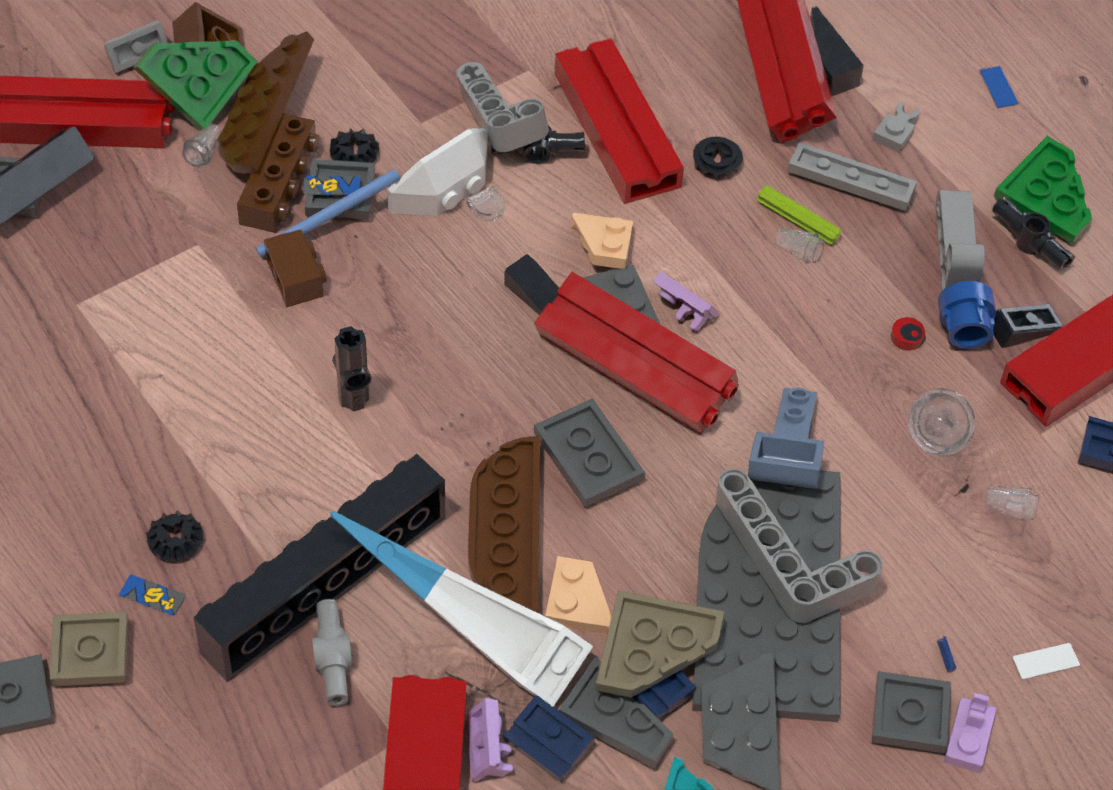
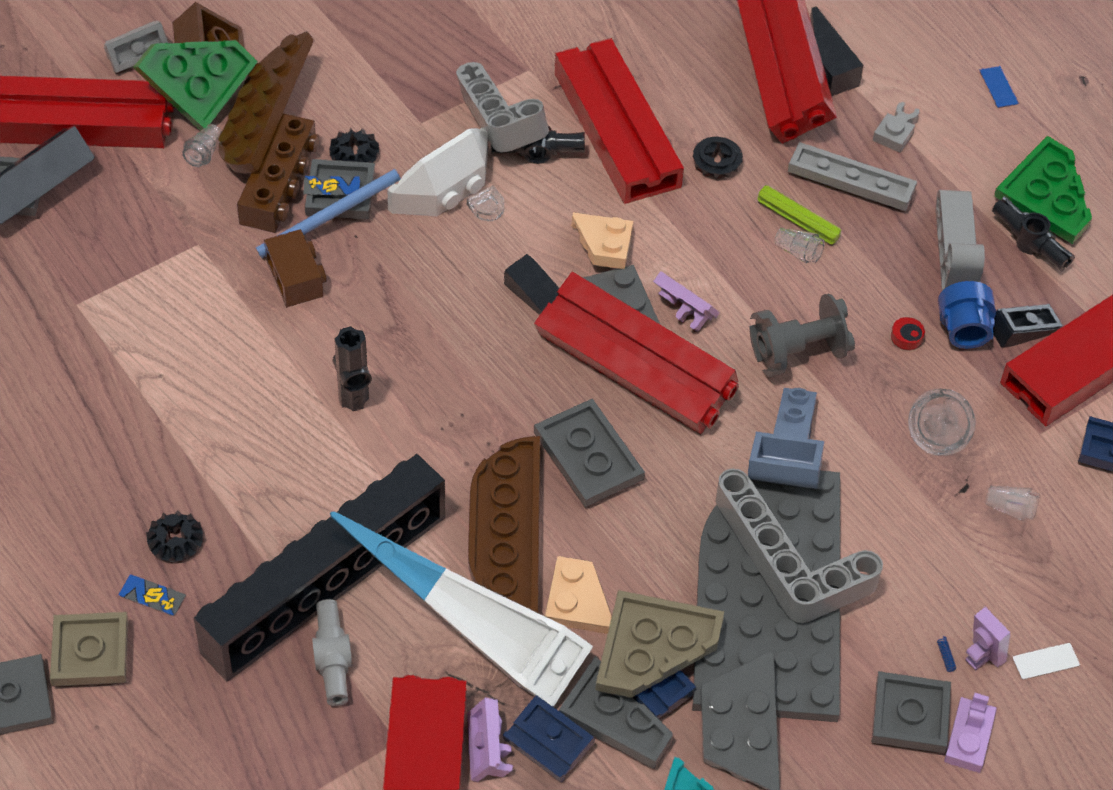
(776, 340): none -> dark grey piece
(989, 641): none -> lavender plate

